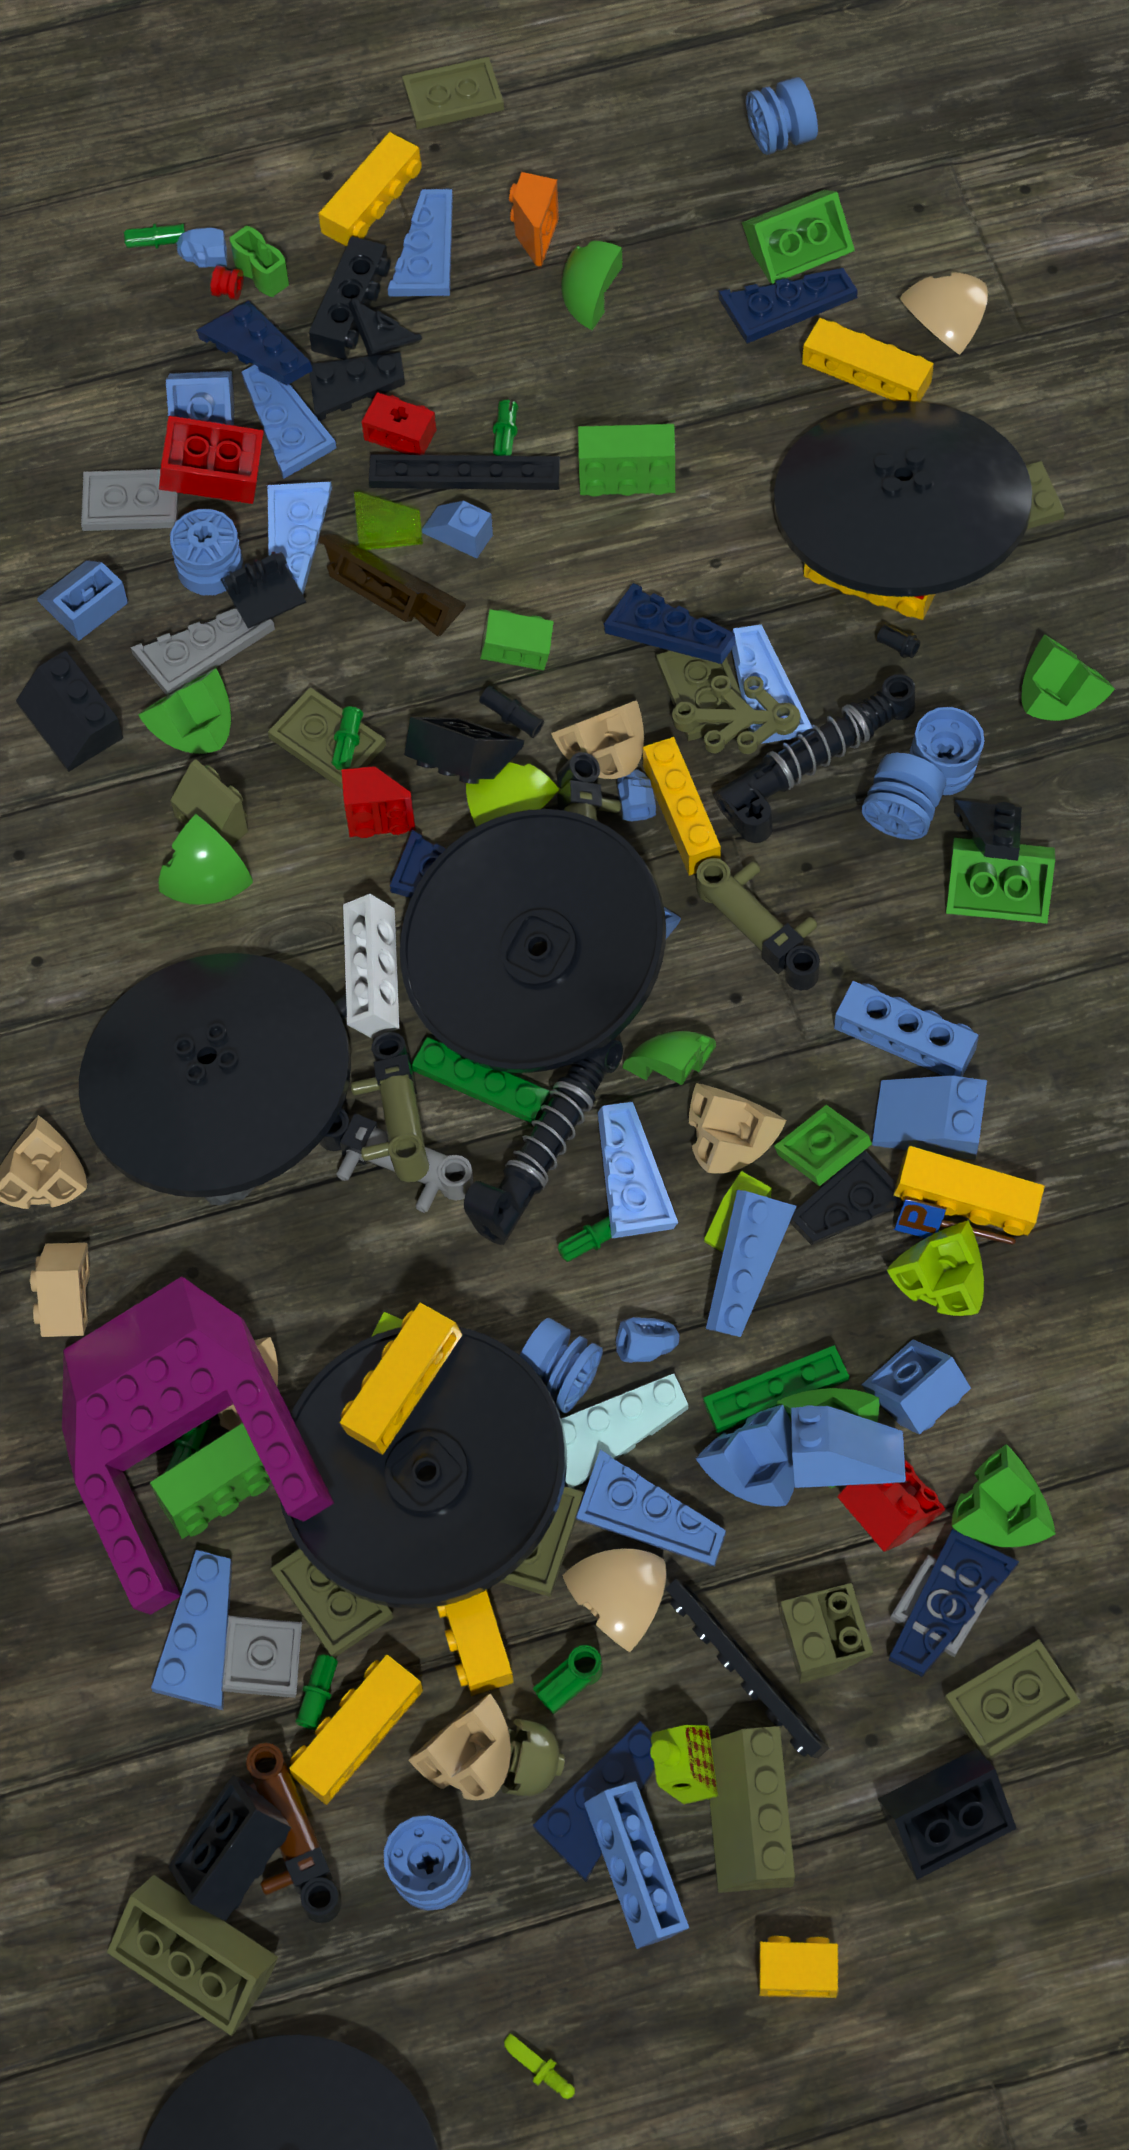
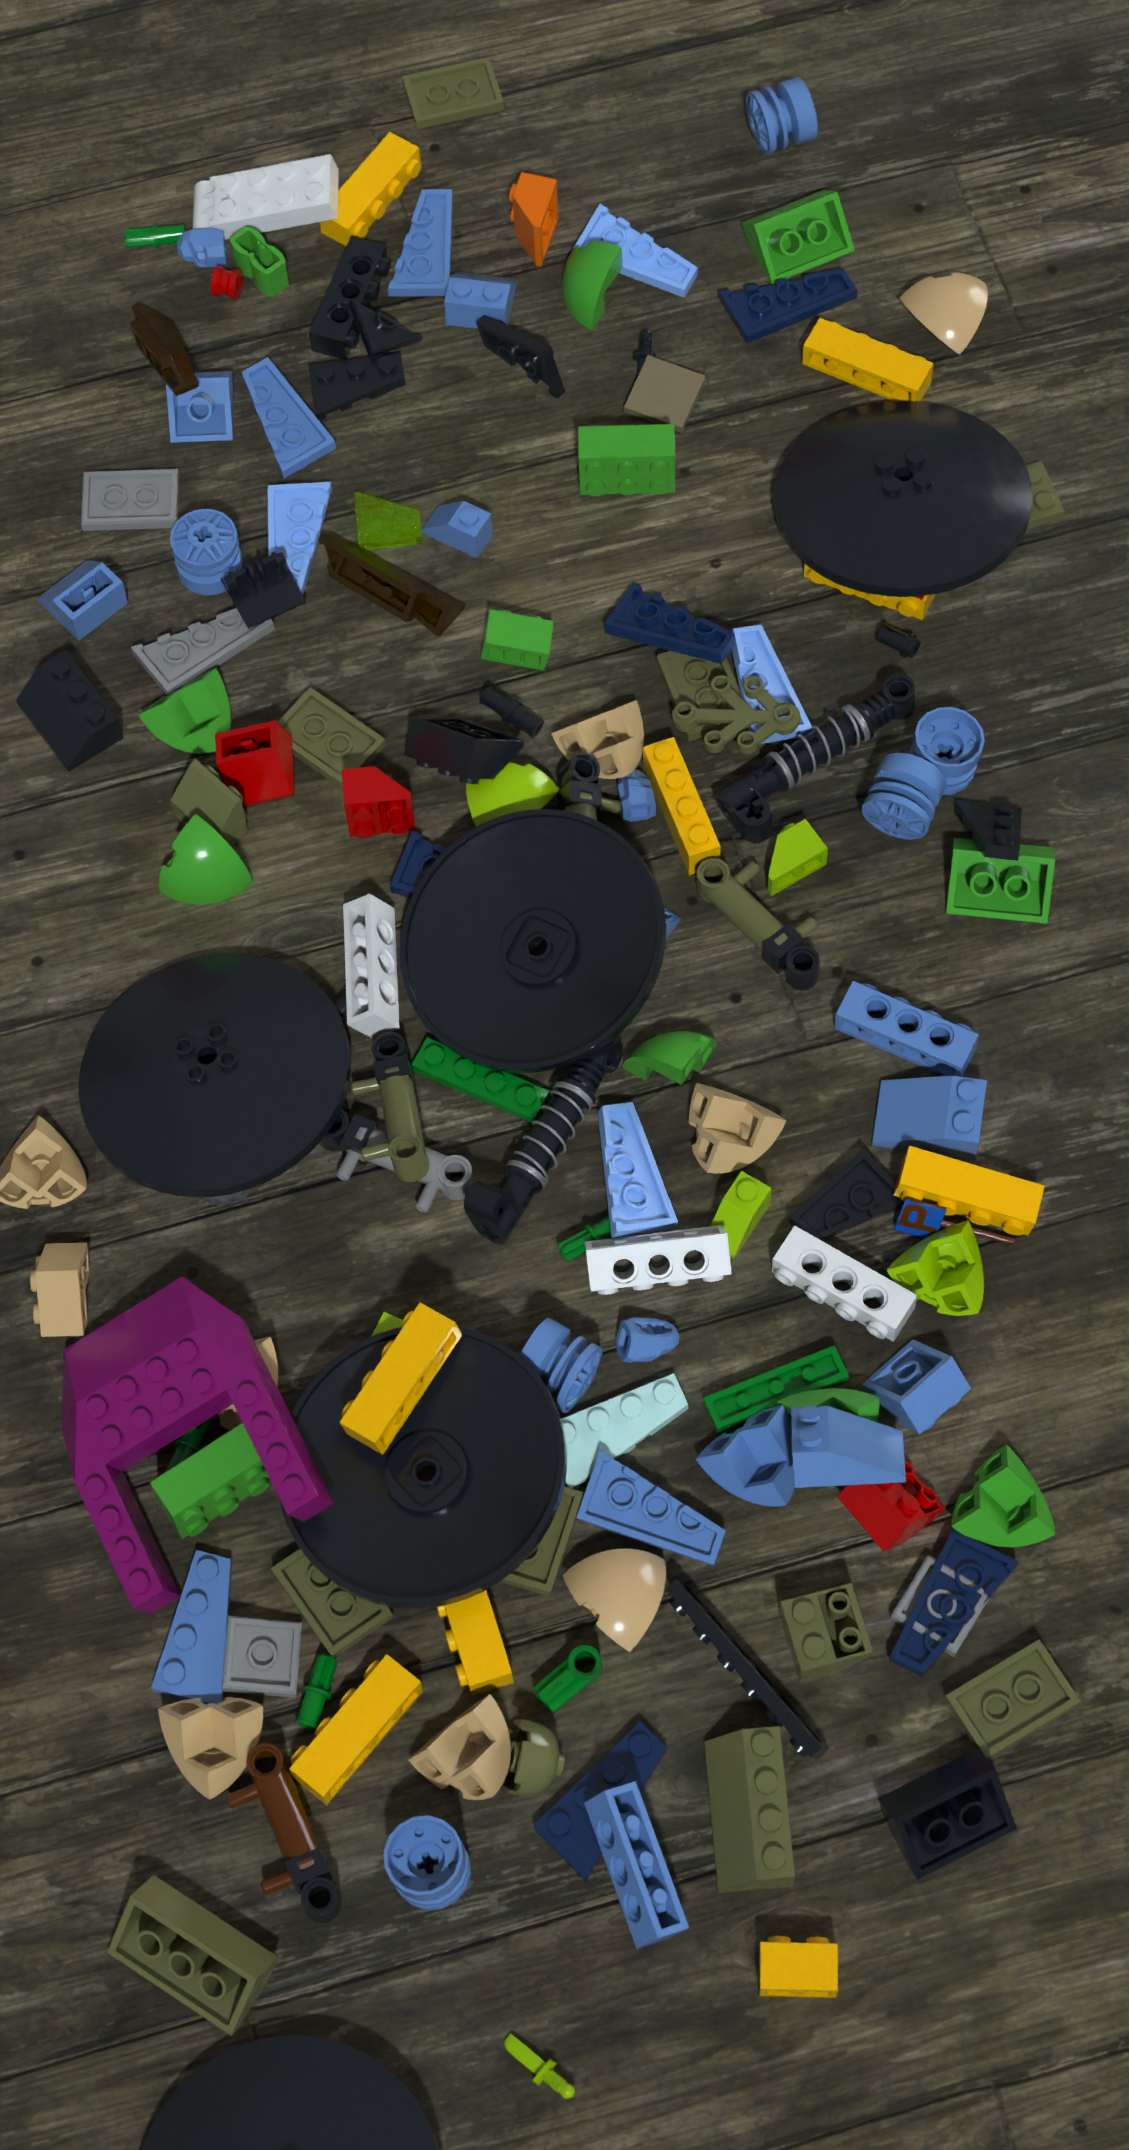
(163, 349): none -> dark brown wedge
(210, 459): red brick -> none
(211, 1739): none -> tan brick
(229, 1849): black slope -> none
(256, 341): dark blue wing -> none
(256, 762): none -> red slope
(269, 197): none -> white hinge
(347, 737): green axle -> none
(399, 425): red brick -> none
(464, 472): black plate -> none
(475, 295): none -> medium blue slope
(505, 428): green axle -> none
(517, 347): none -> black wing
(639, 1249): none -> white brick
(640, 255): none -> light blue wing
(644, 349): none -> black piece
(664, 393): none -> dark tan tile
(685, 1763): lime torso -> none
(748, 1253): medium blue wing -> none
(795, 856): none -> lime slope
(804, 1249): none -> white brick
(823, 1145): bright green plate -> none
(1060, 684): bright green brick -> none

